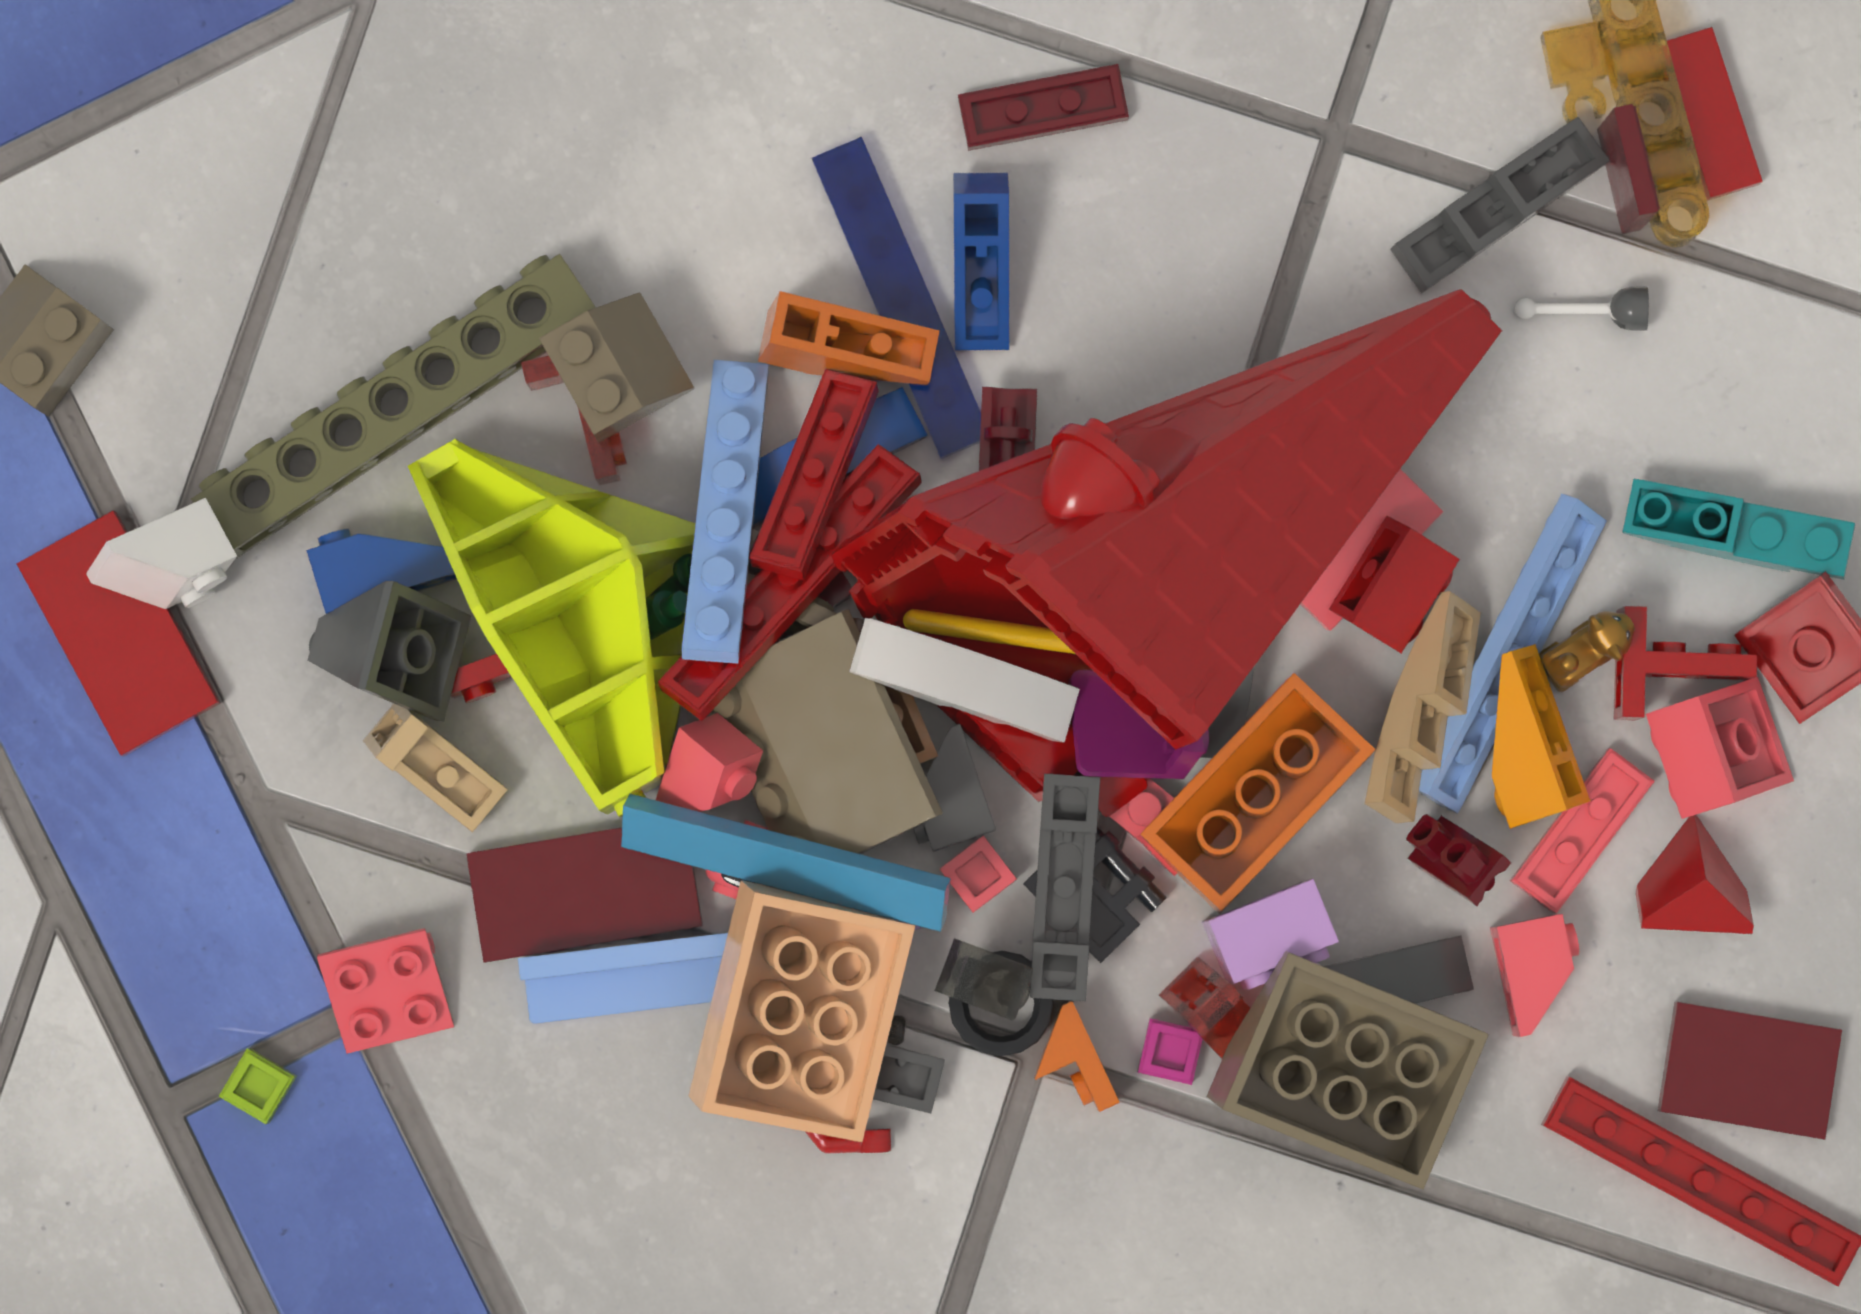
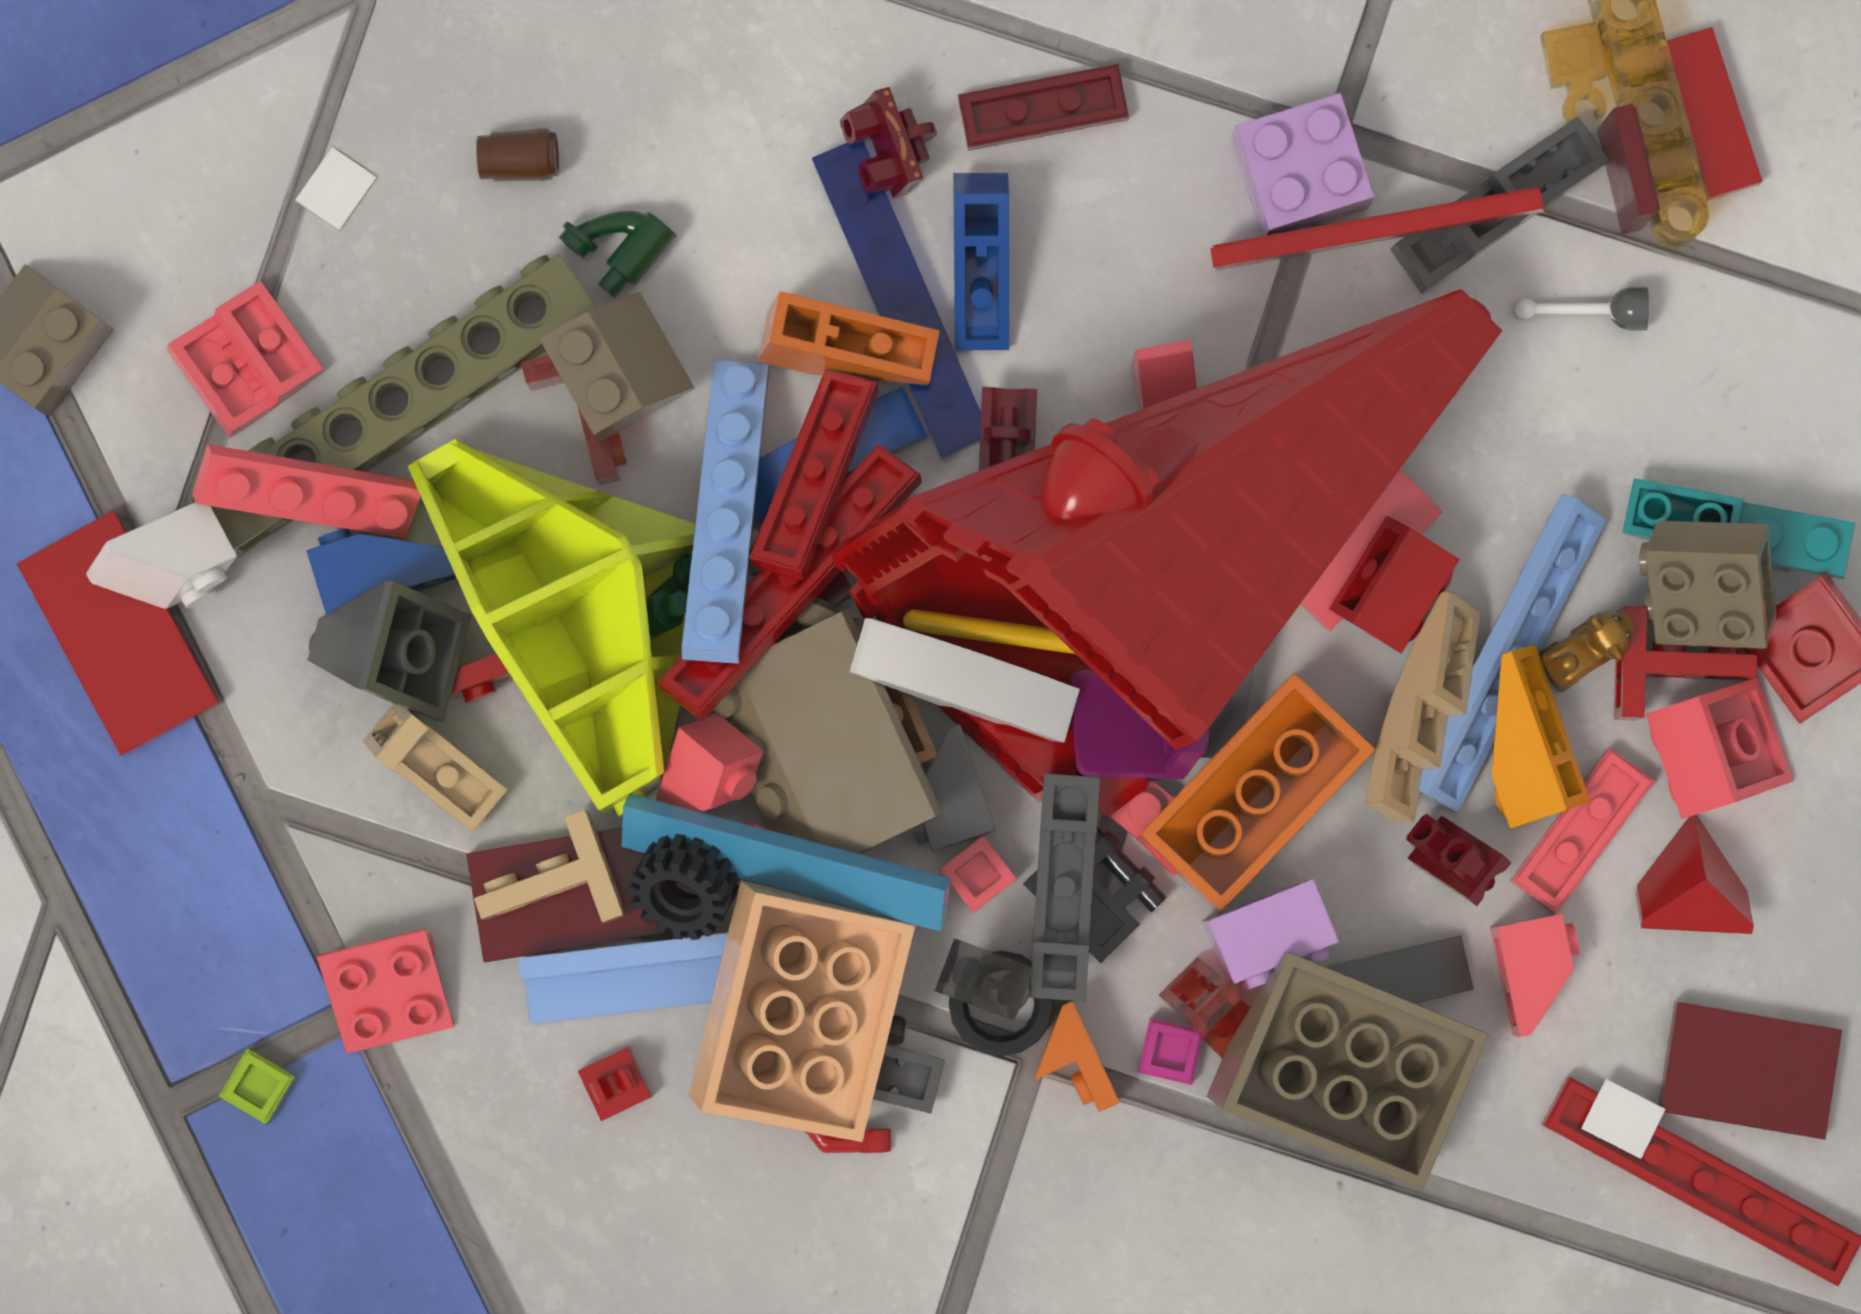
(245, 359): none -> coral slope
(306, 491): none -> coral plate
(335, 188): none -> white sticker
(518, 155): none -> reddish brown piece
(559, 875): none -> tan bracket
(615, 1083): none -> red tile
(633, 257): none -> dark green plant
(673, 906): none -> black tyre
(896, 141): none -> dark red hips
(1163, 372): none -> coral slope
(1302, 166): none -> lavender brick
(1377, 228): none -> red tile
(1623, 1118): none -> white sticker
(1709, 584): none -> dark tan brick

